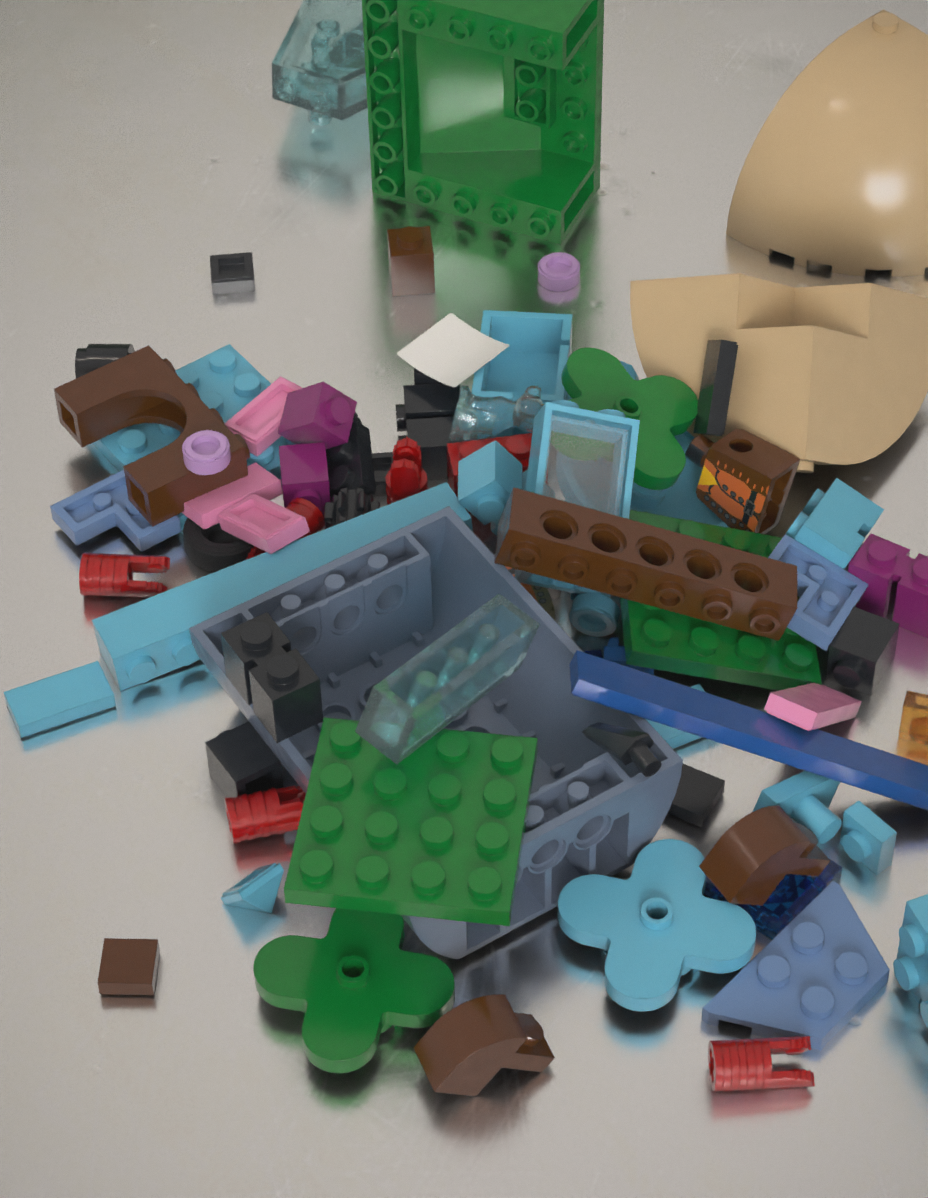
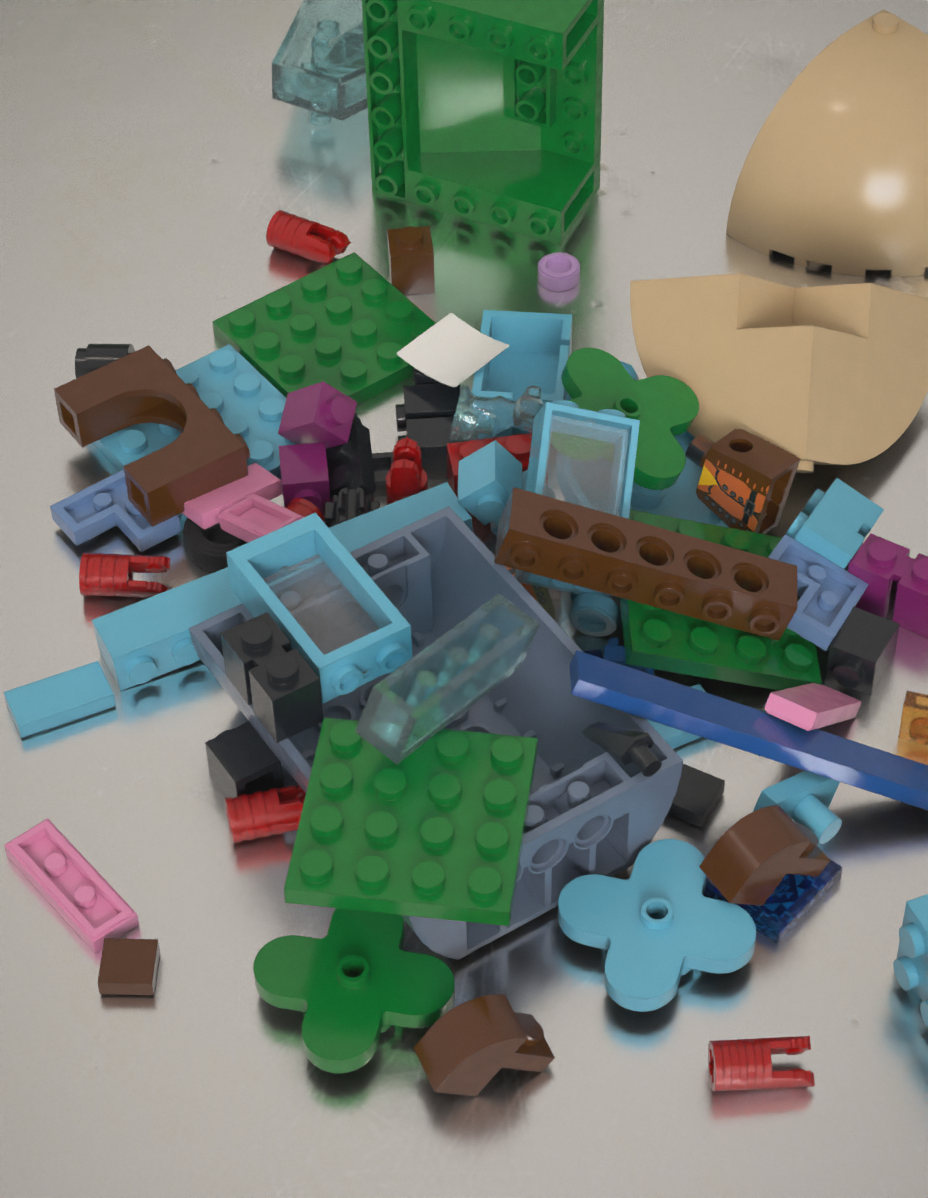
(71, 885): none -> bright pink tile
(206, 452): lavender tile -> none
(232, 273): black tile -> none
(256, 890): medium azure slope -> none
(262, 416): bright pink tile -> none
(305, 237): none -> red hinge
(321, 604): none -> medium azure window
(328, 328): none -> green plate
(716, 387): black tile -> none
(807, 976): medium blue wing -> none
(867, 838): medium azure plate -> none

